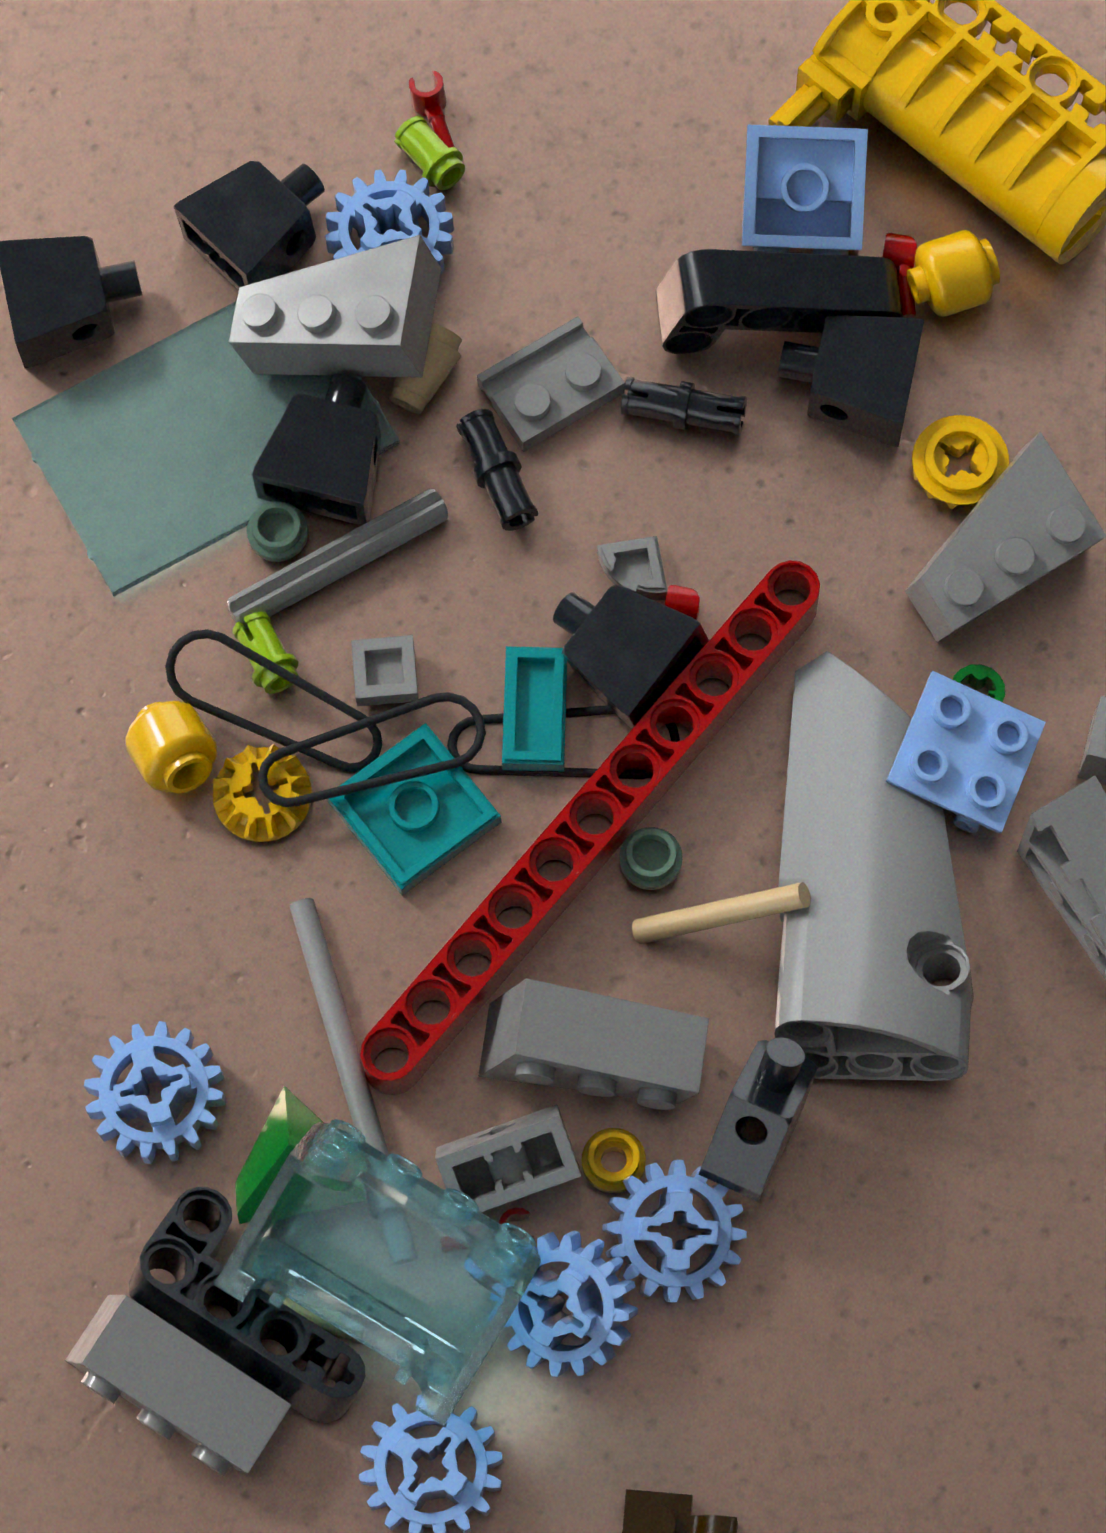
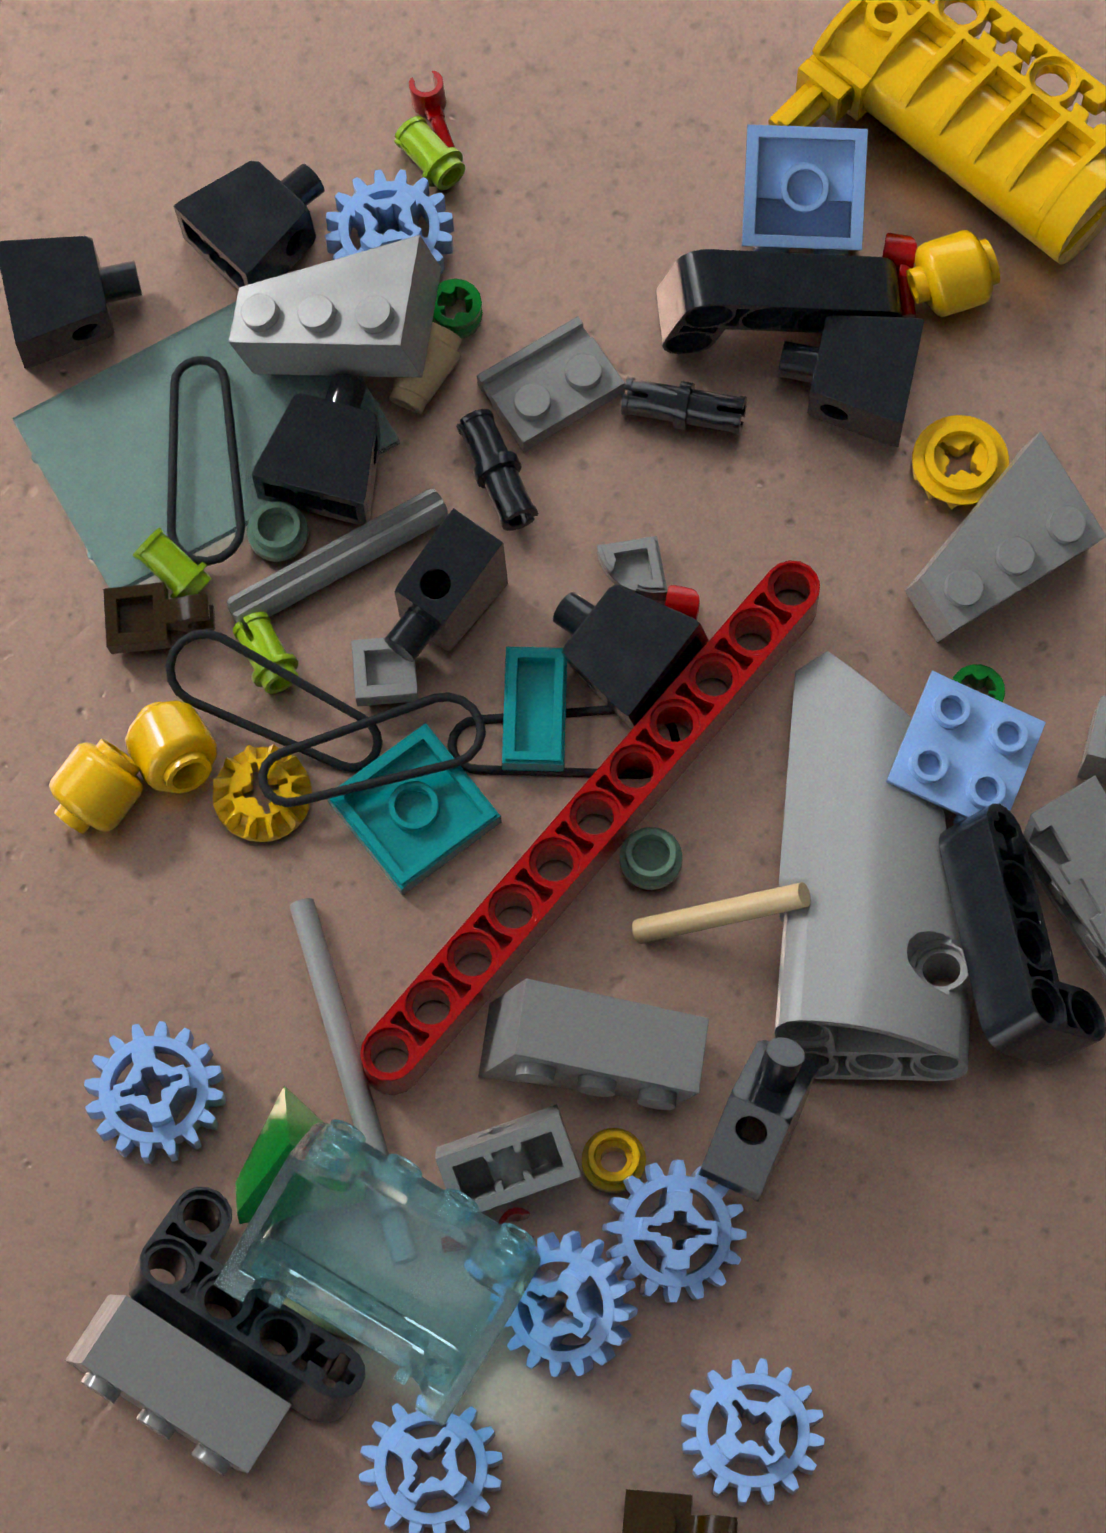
(96, 787): none -> yellow head
(144, 616): none -> dark brown plate
(172, 565): none -> lime pin
(232, 451): none -> black piece
(447, 587): none -> black torso
(463, 323): none -> green bush
(776, 1414): none -> light blue gear
(1008, 944): none -> black beam

